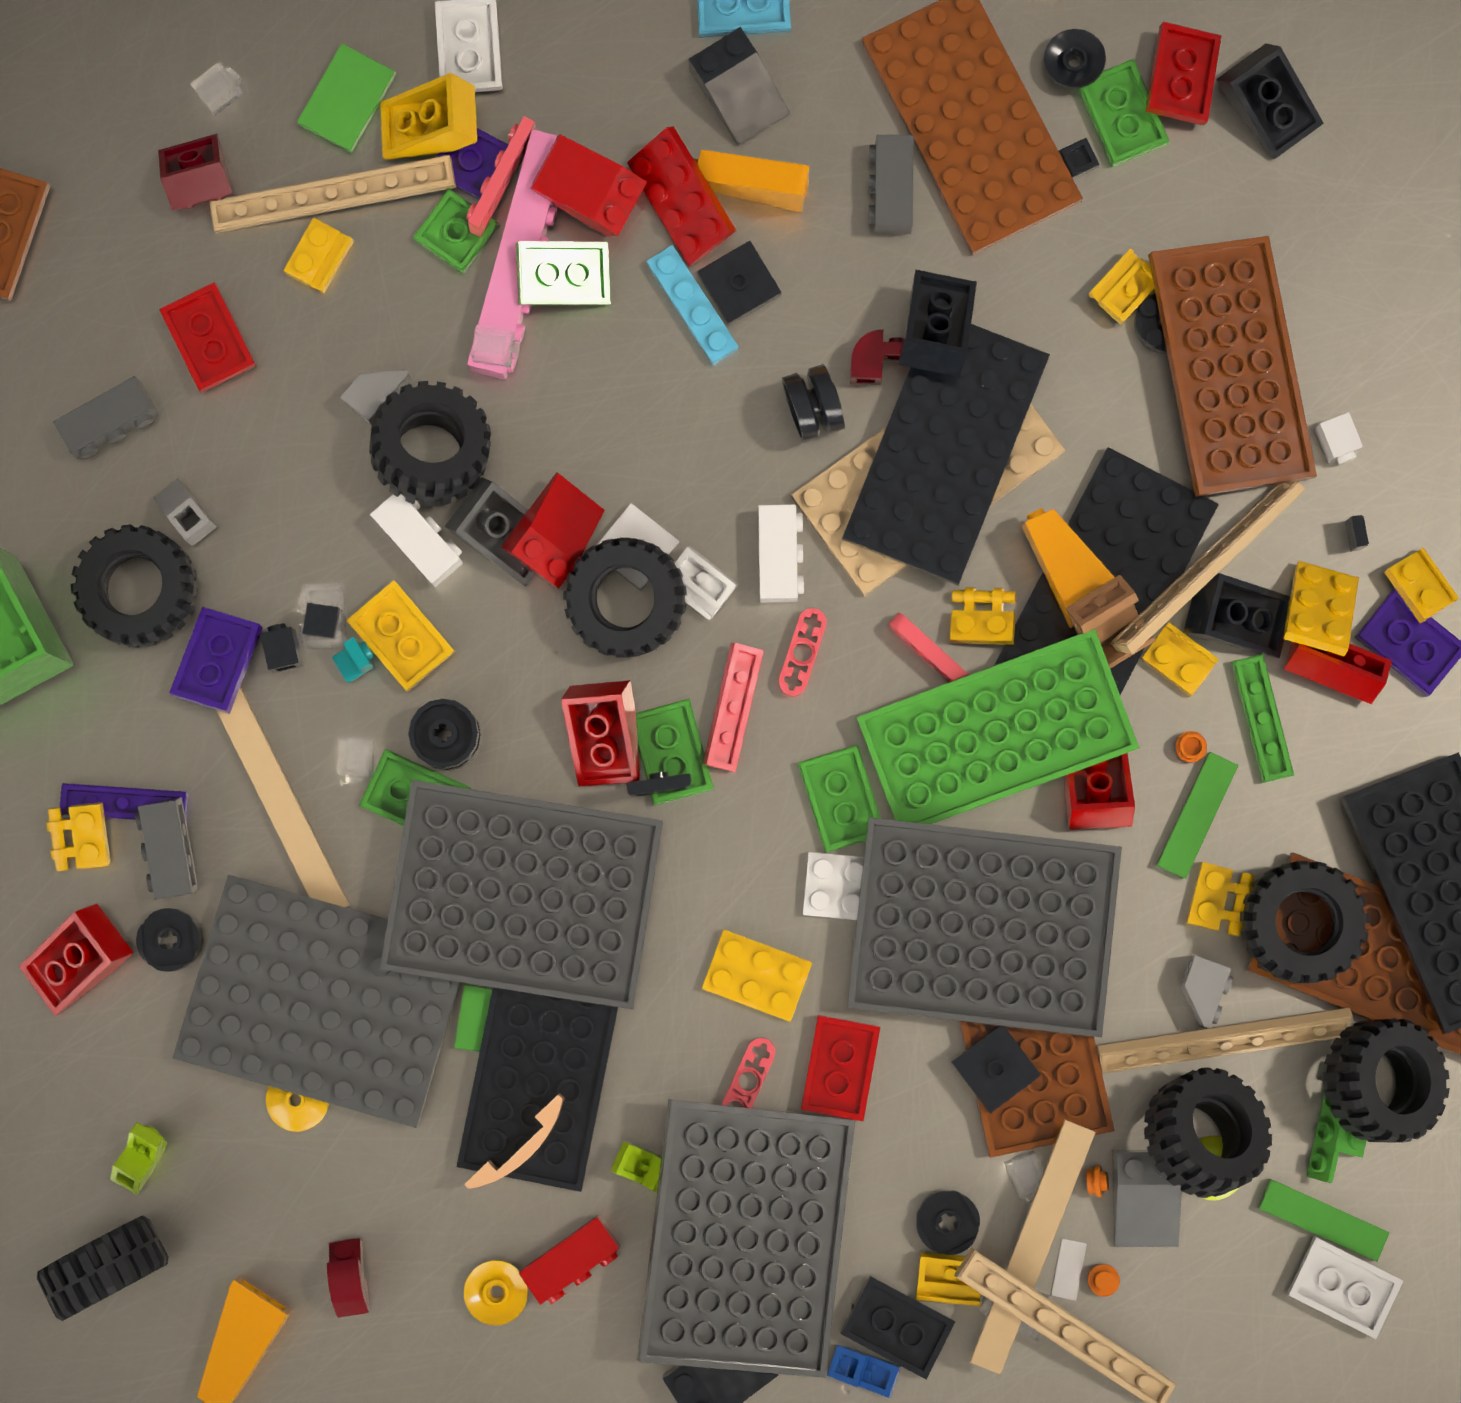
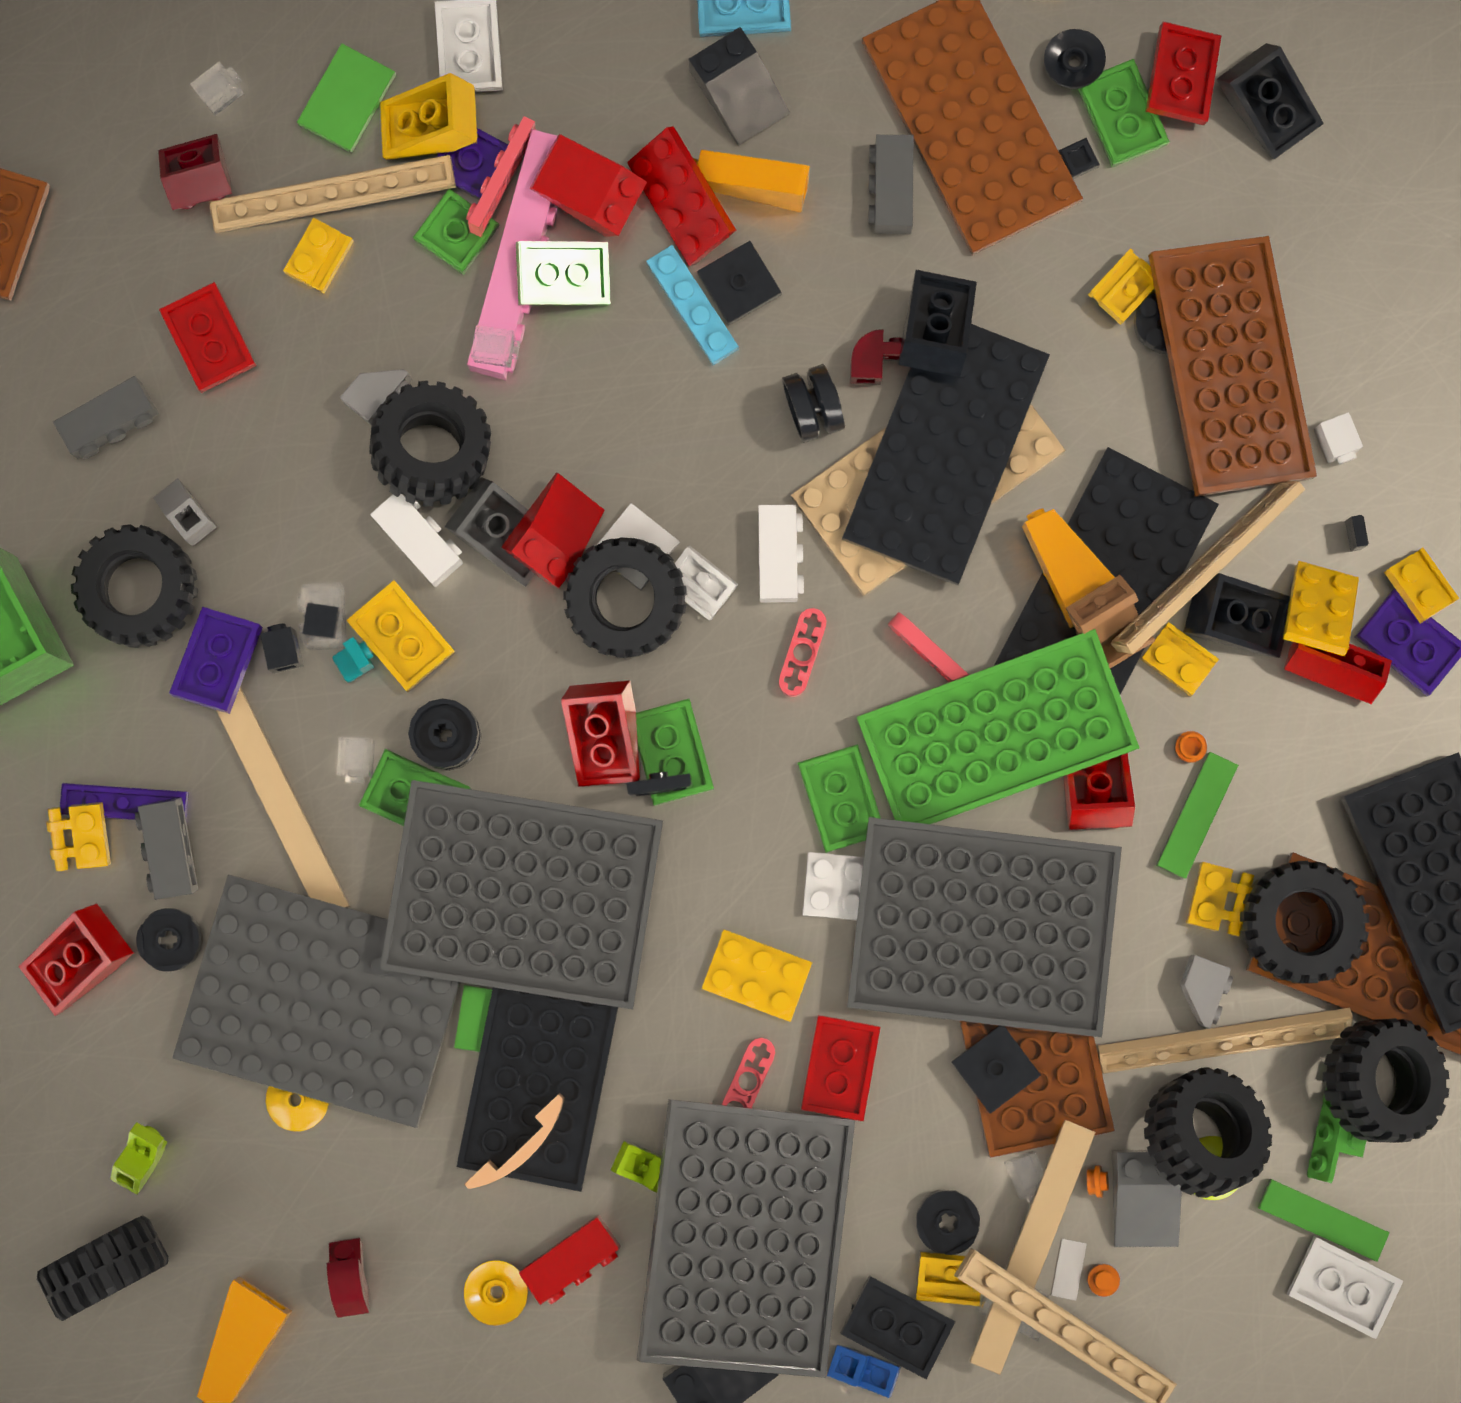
(733, 707): coral plate -> none
(983, 627): yellow plate -> none
(1262, 718): bright green tile -> none

